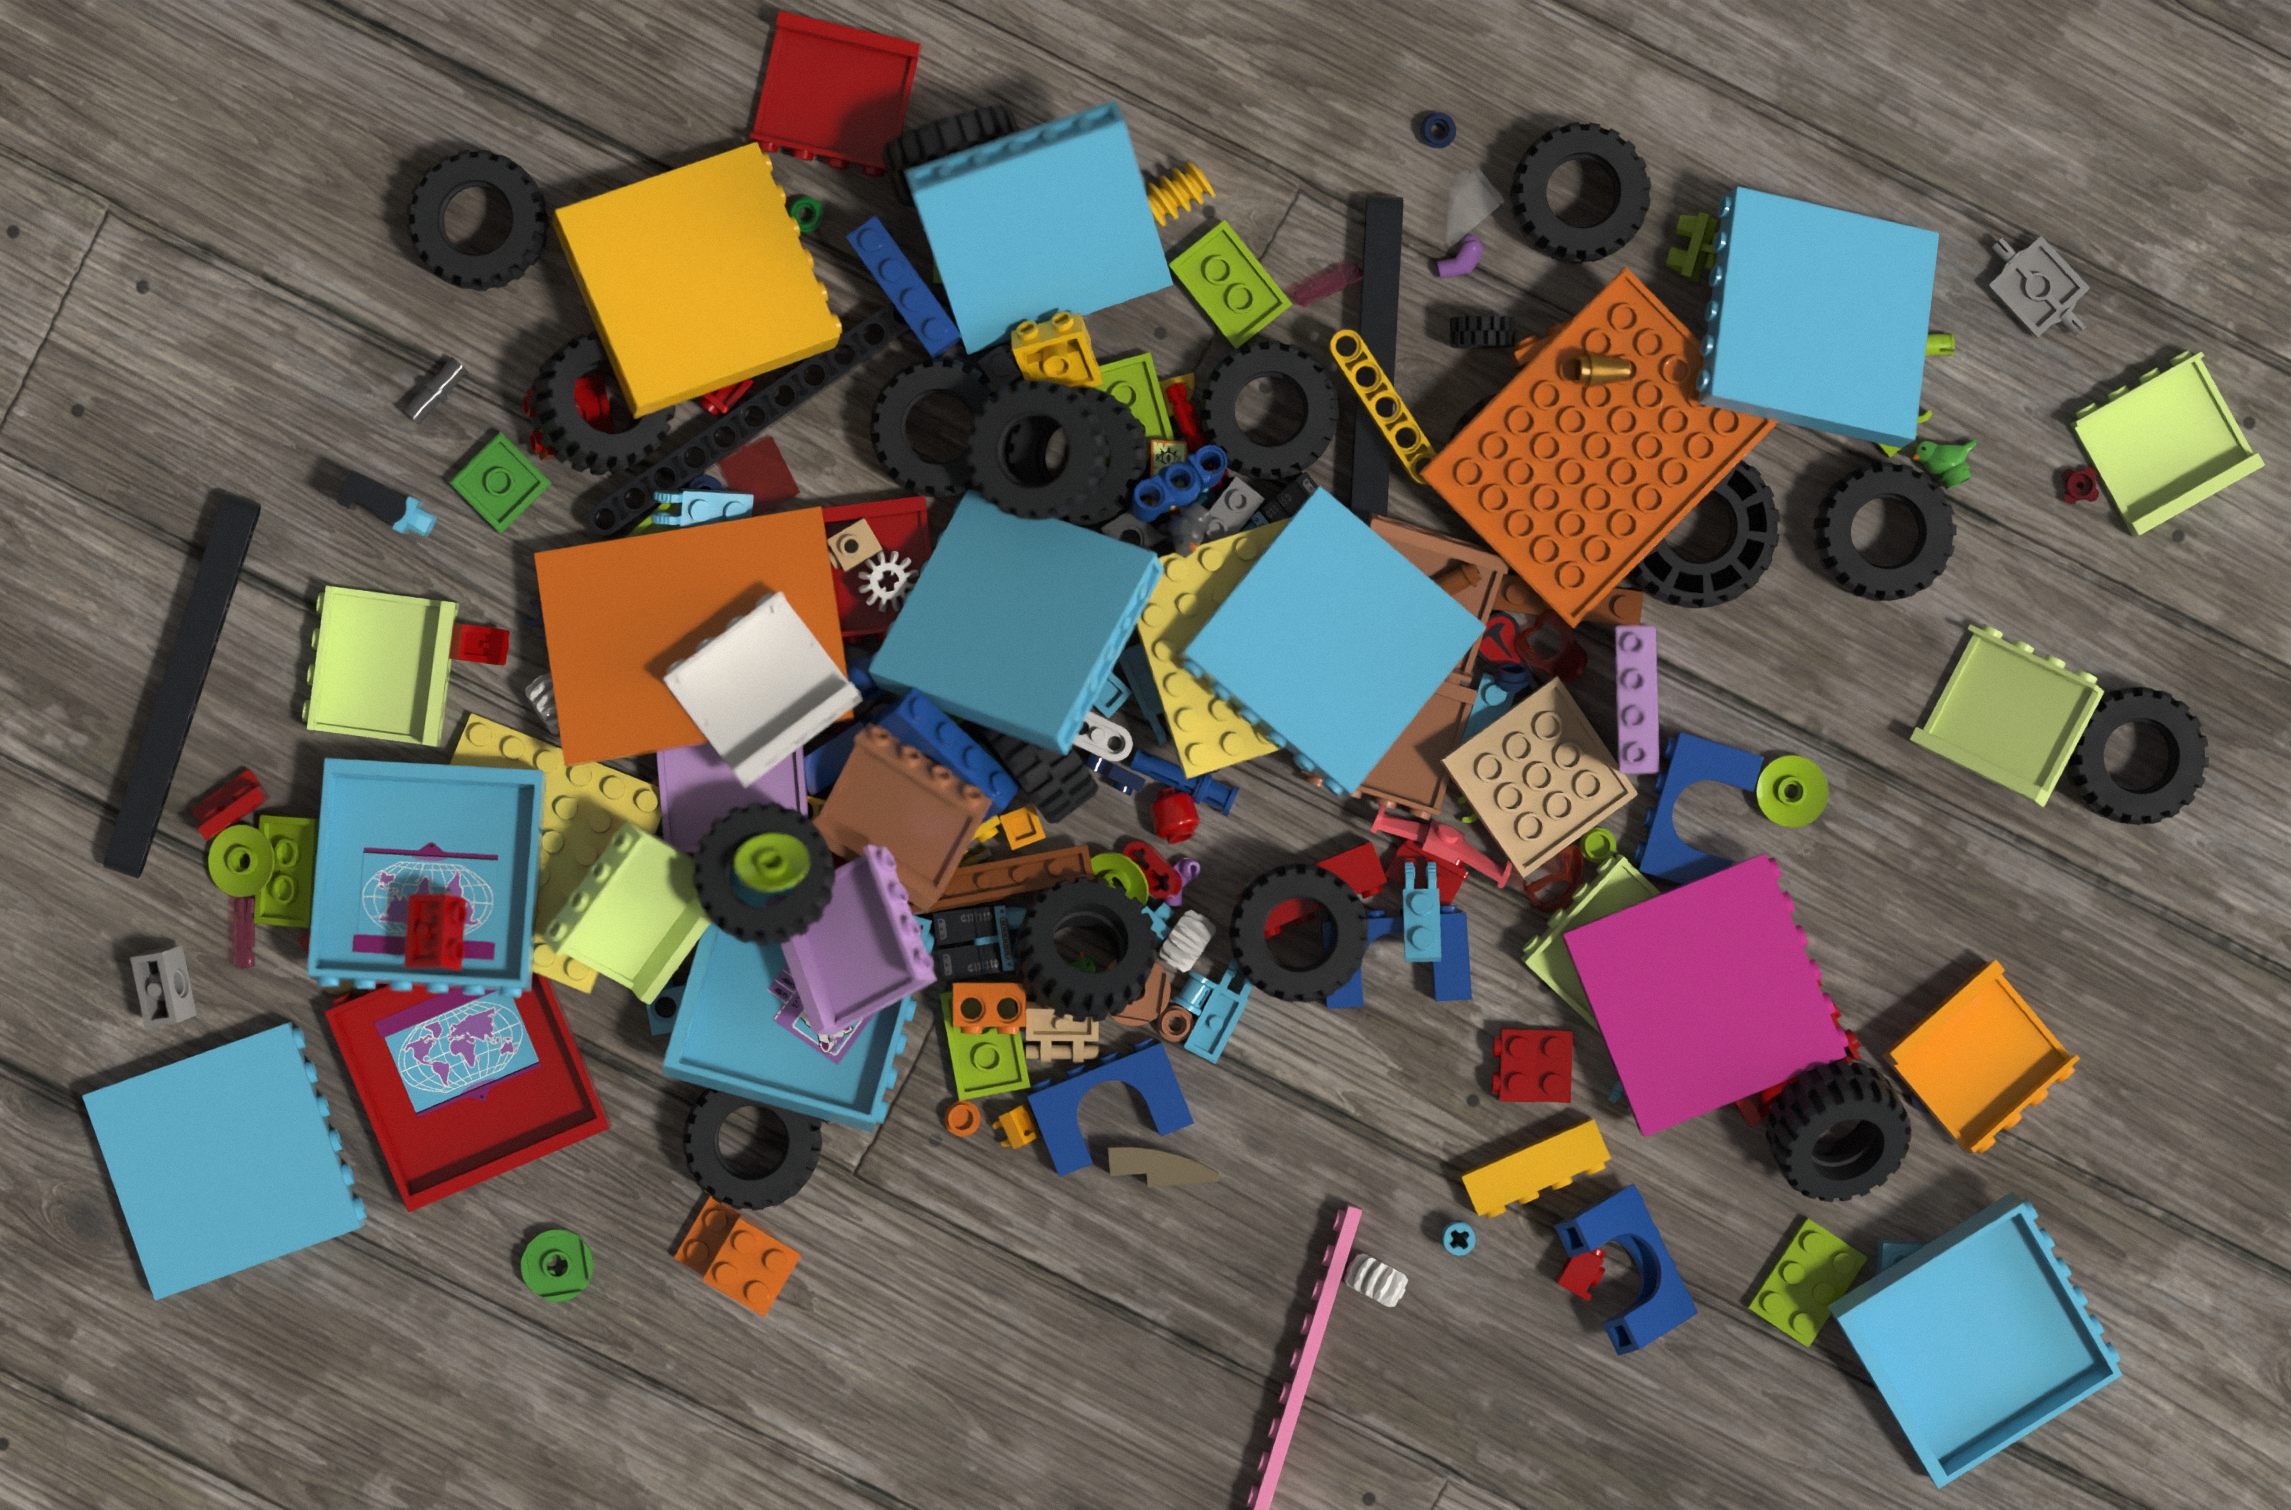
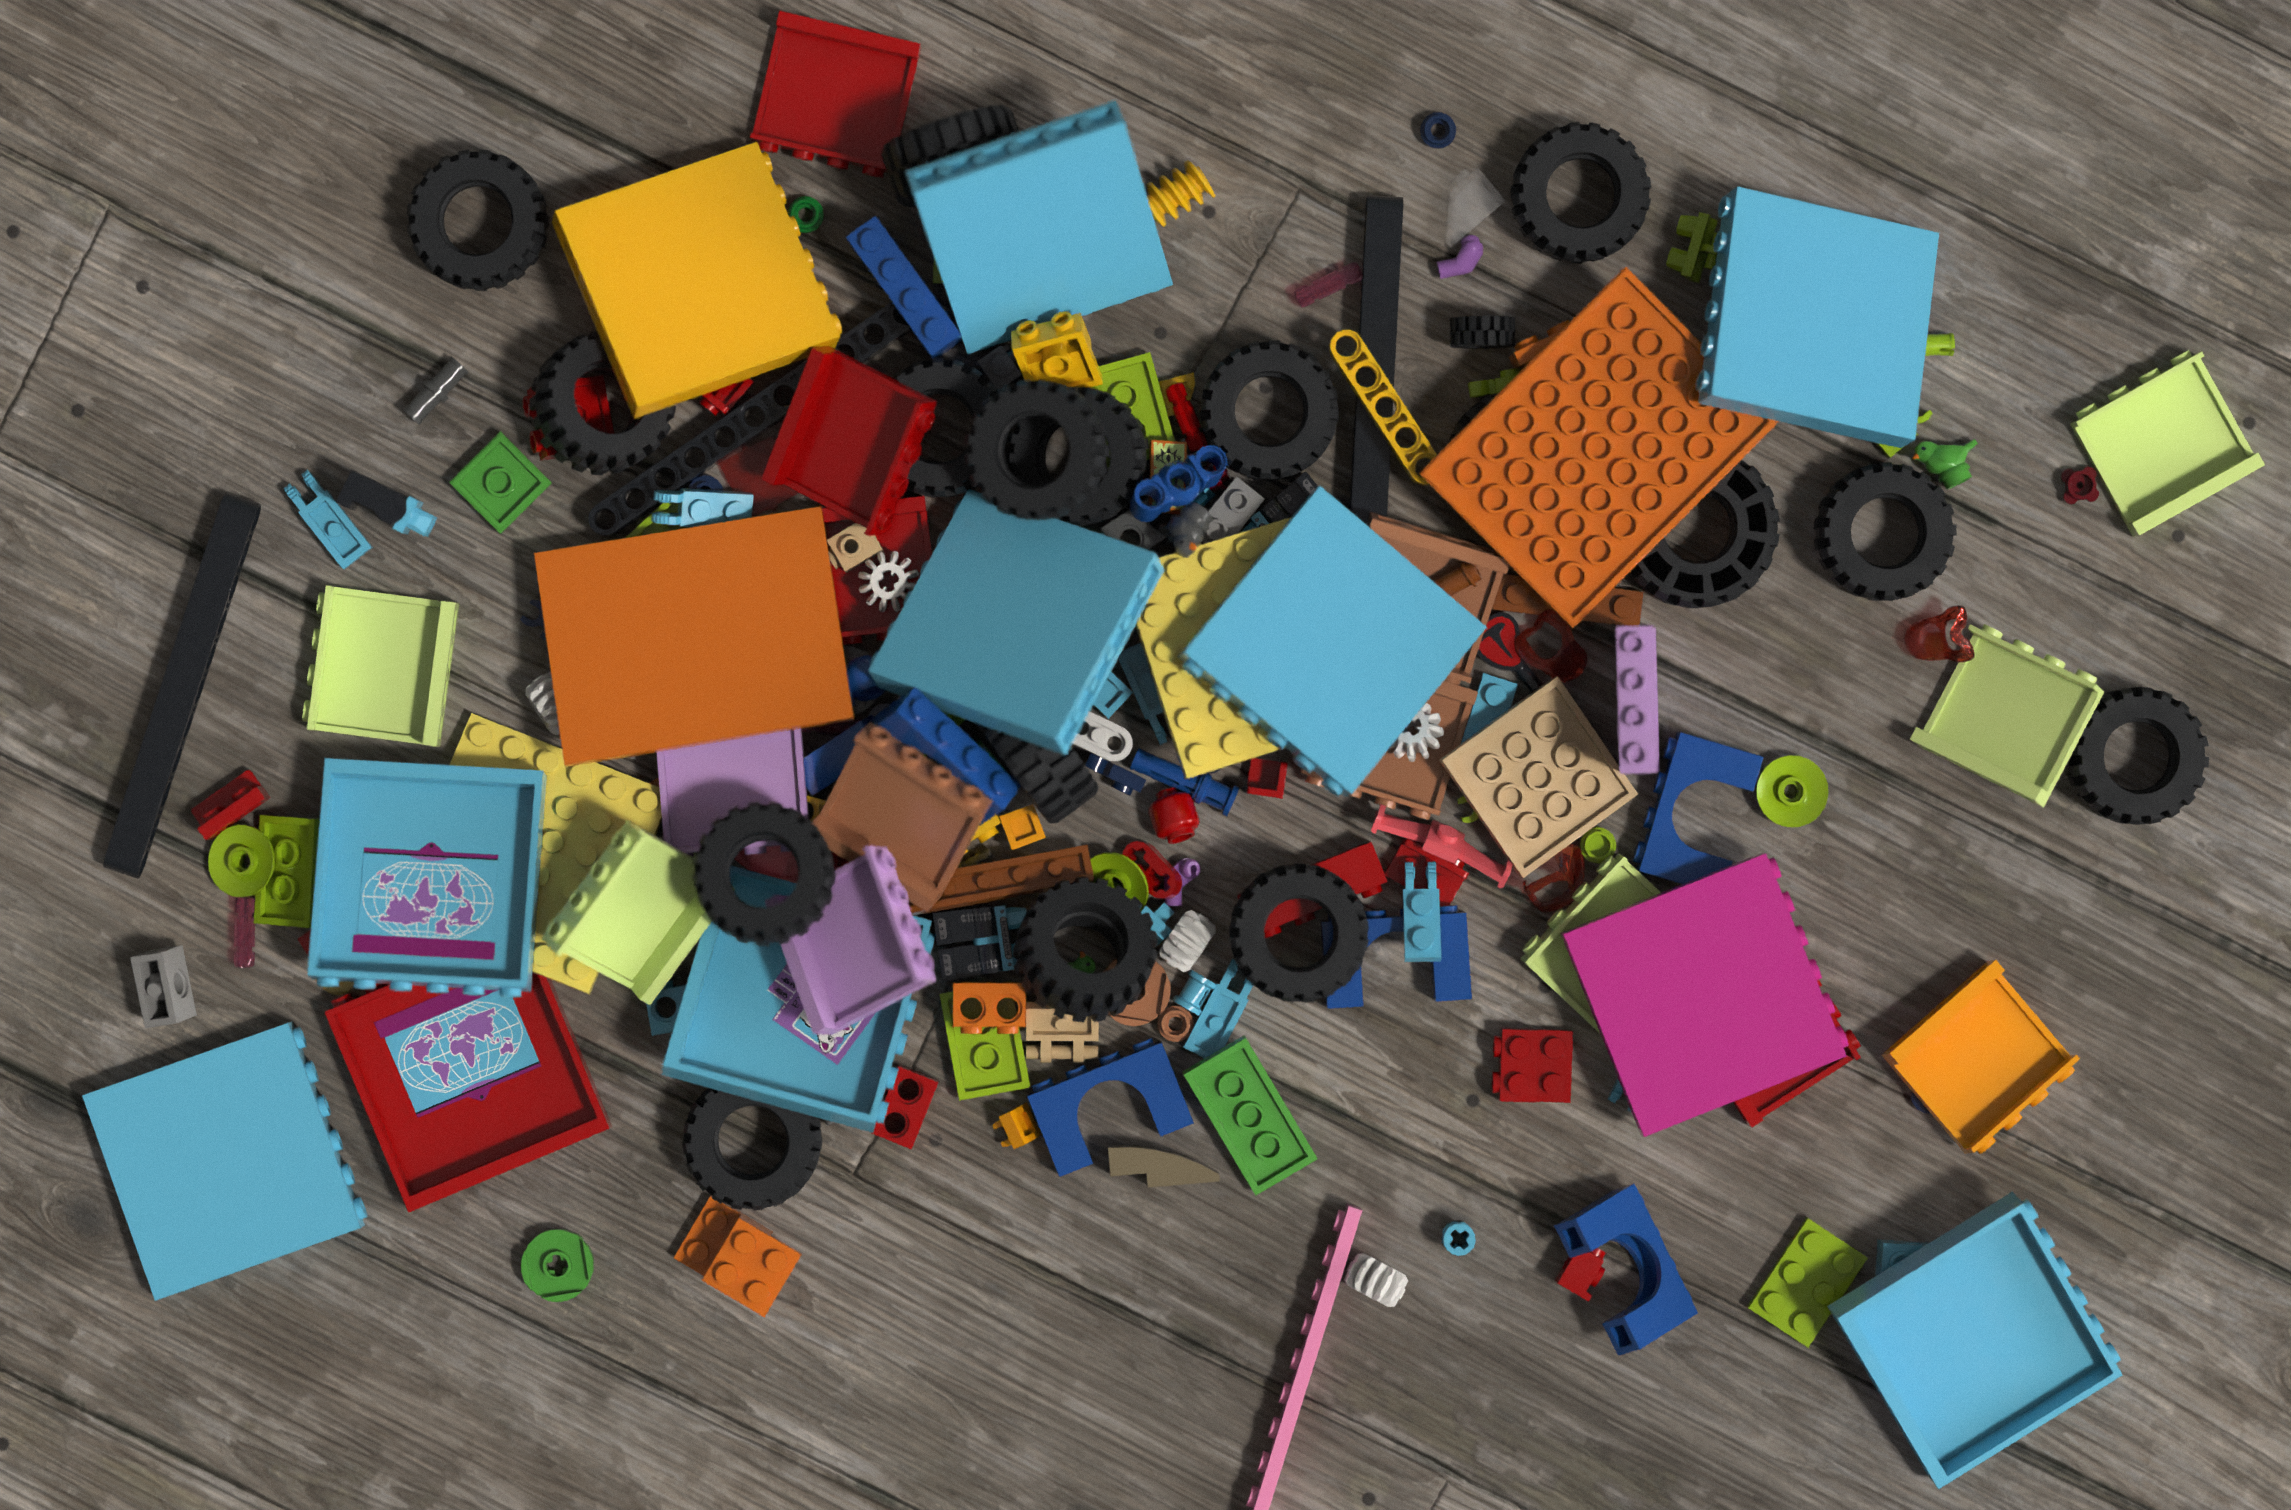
(330, 523): none -> medium azure hinge
(435, 932): red bracket -> none
(479, 644): red bracket -> none
(761, 688): white panel -> none
(772, 862): lime dish -> none
(850, 438): none -> red panel
(911, 1109): none -> red brick
(962, 1118): orange plate -> none
(1230, 285): lime plate -> none
(1249, 1115): none -> bright green plate
(1266, 778): none -> red panel
(1426, 737): none -> white gear
(1492, 386): none -> lime plate
(1511, 677): dark blue plate -> none
(1535, 1167): yellow brick -> none
(1599, 370): pearl gold cone -> none
(1818, 1103): black tyre -> none
(1928, 640): none -> clear red piece
(2038, 287): light grey plate -> none

